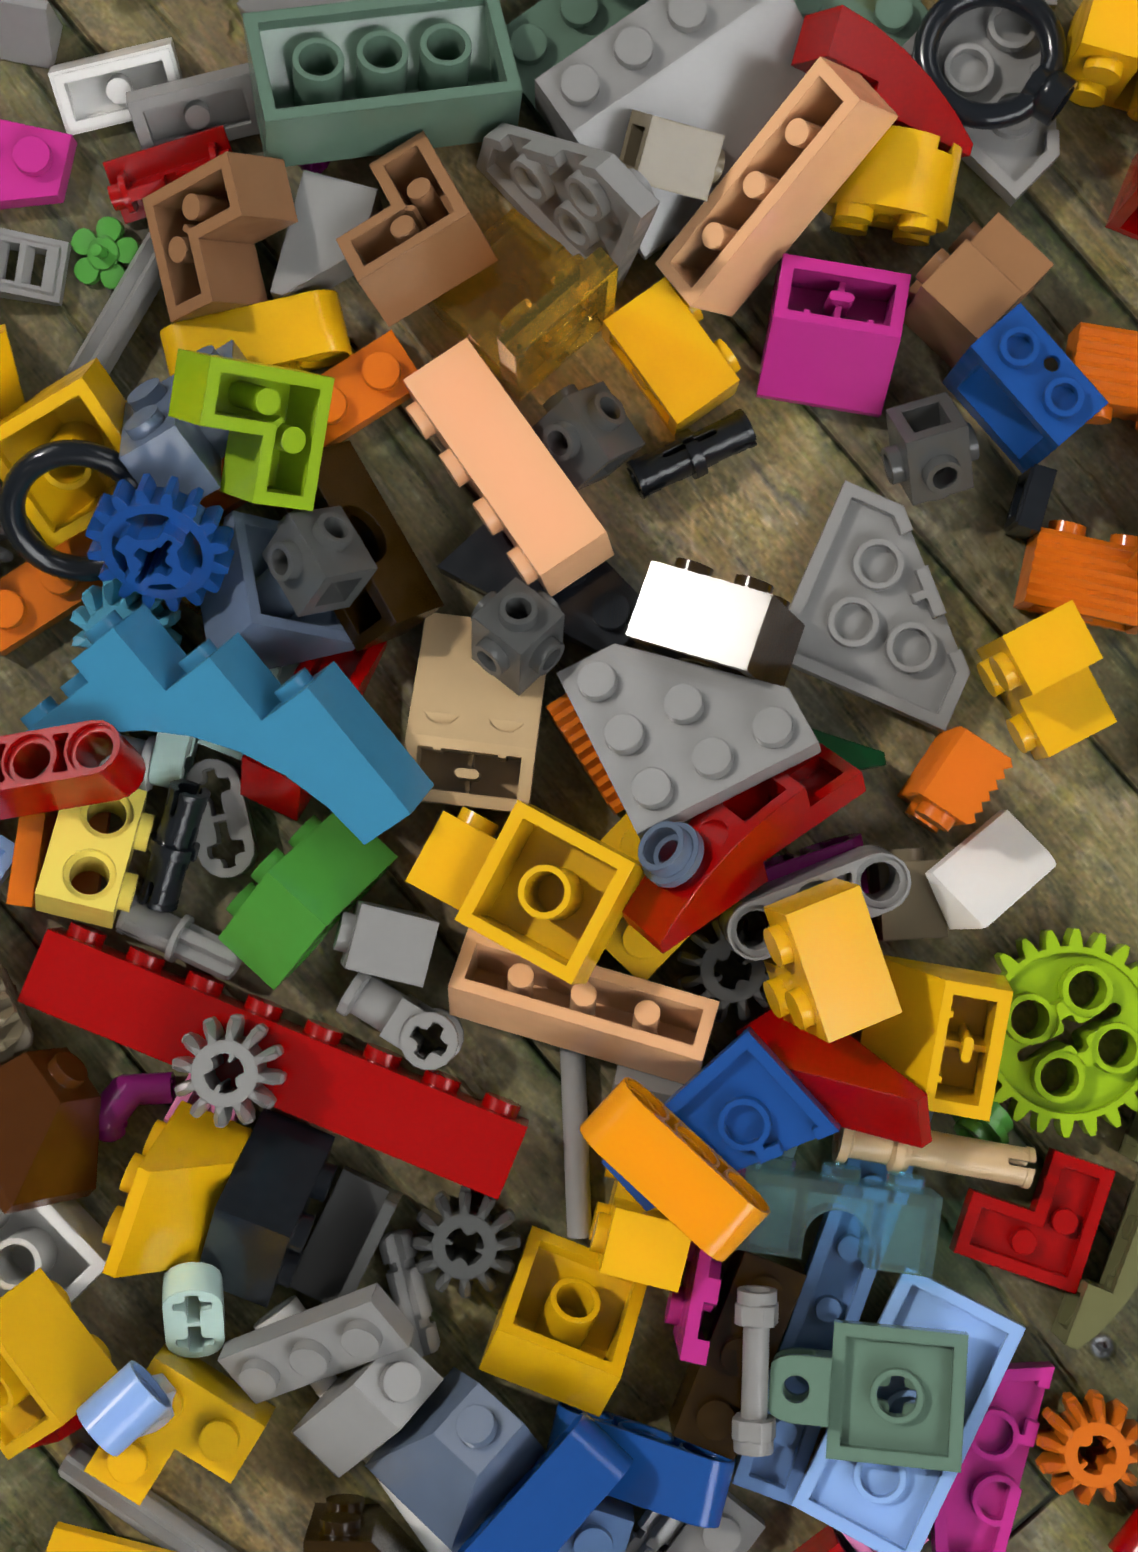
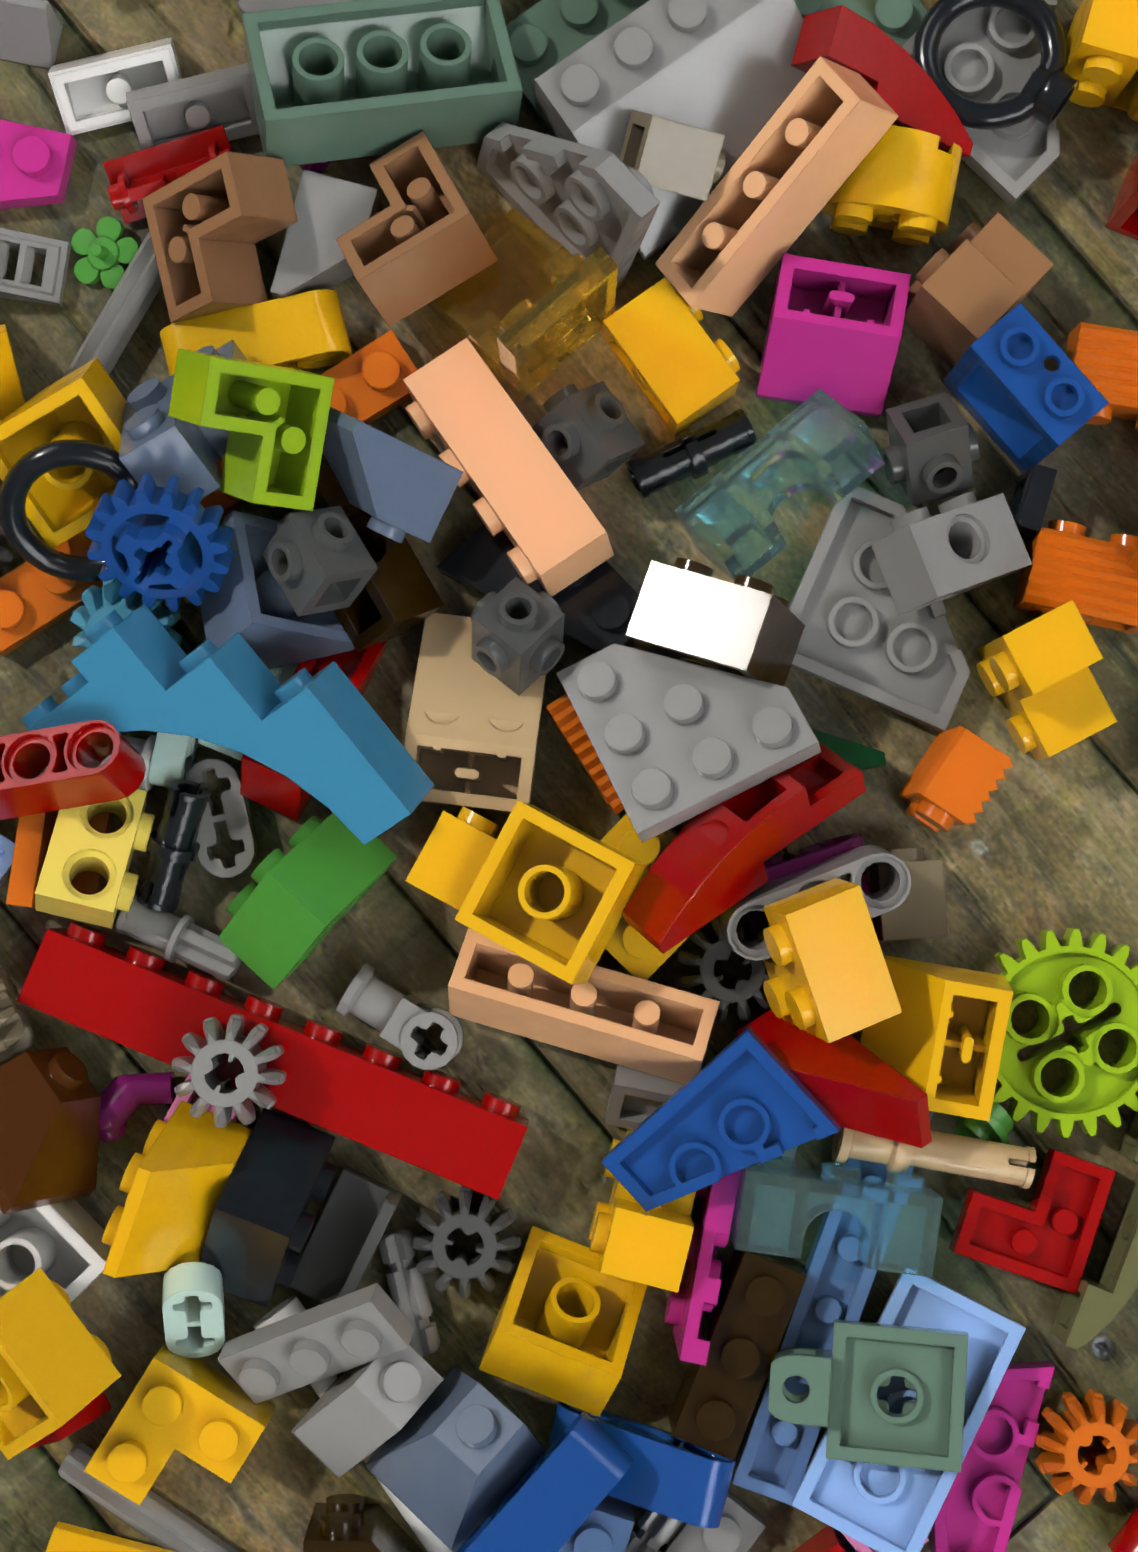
(127, 1408): light blue piece -> none
(386, 942): light grey slope -> none
(388, 478): none -> sand blue slope
(575, 1146): light grey bar -> none
(670, 853): sand blue plate -> none
(674, 1169): light orange beam -> none
(754, 1427): light grey bar -> none
(810, 450): none -> clear light blue arch
(949, 552): none -> light grey brick
(988, 872): white slope -> none

